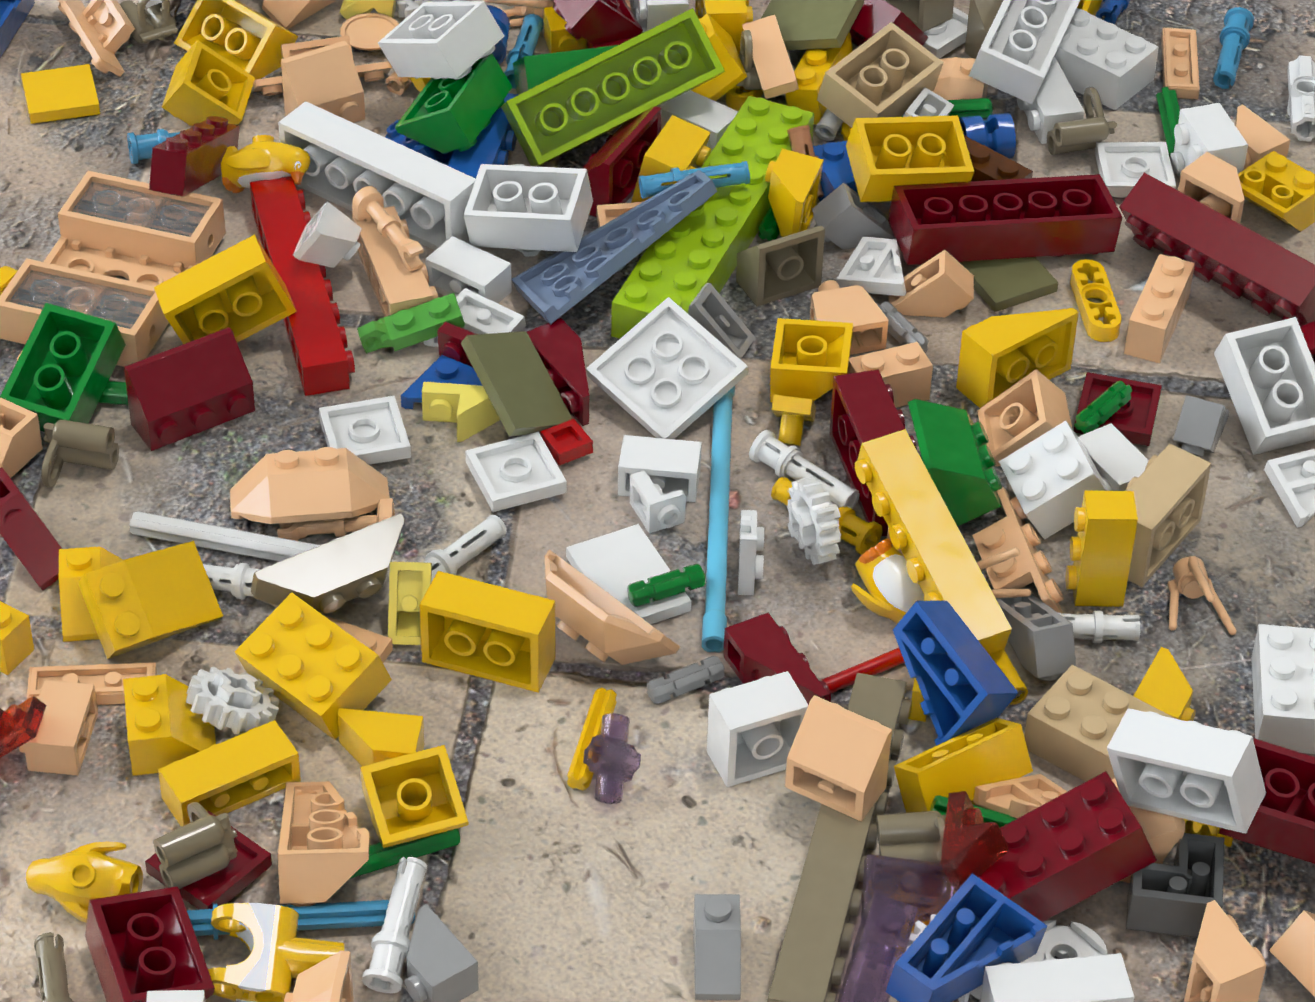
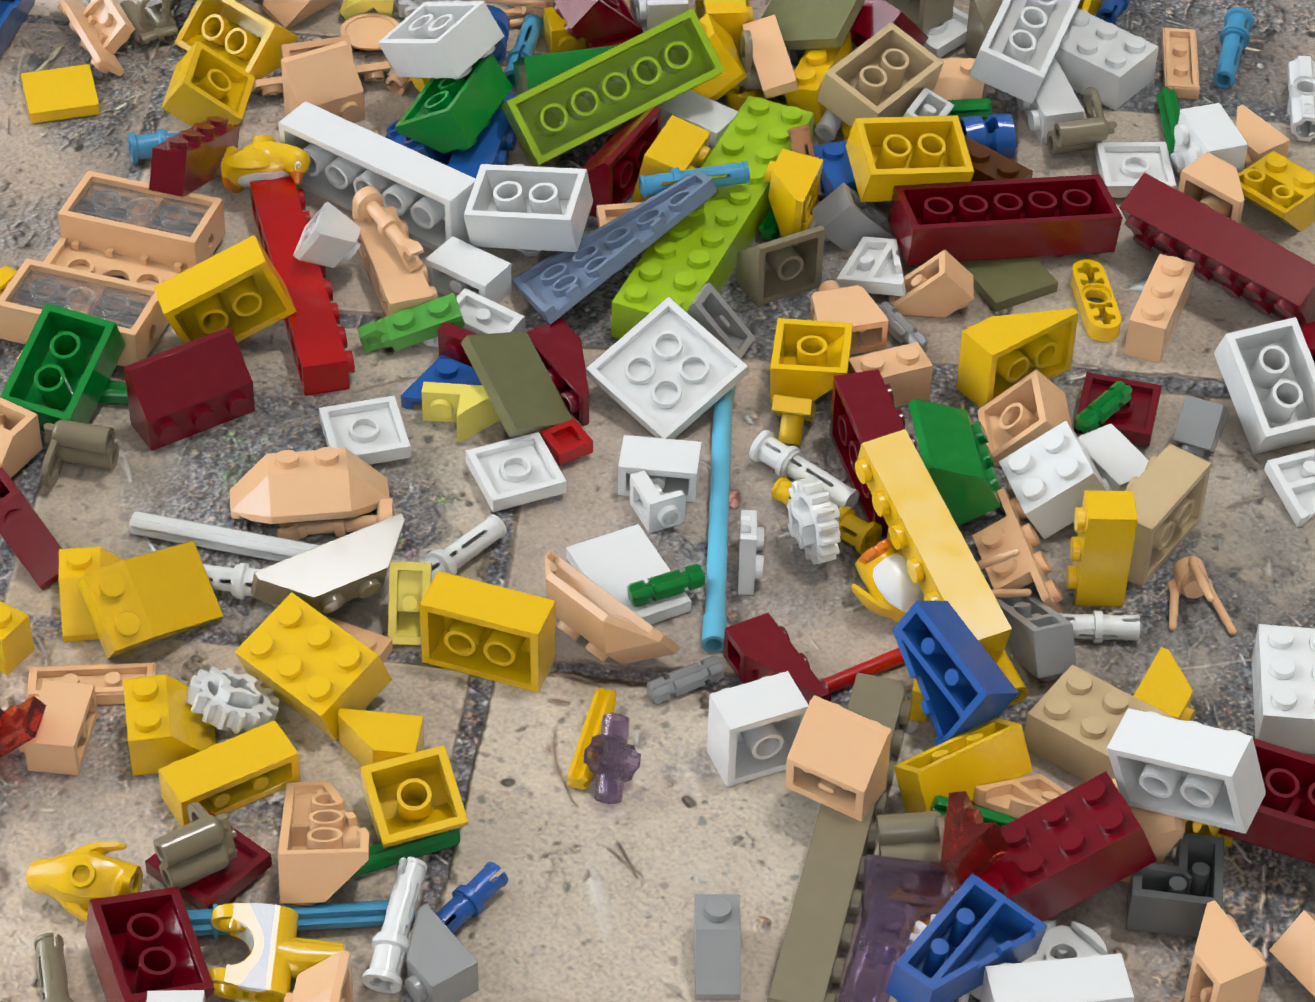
(470, 898): none -> blue pin

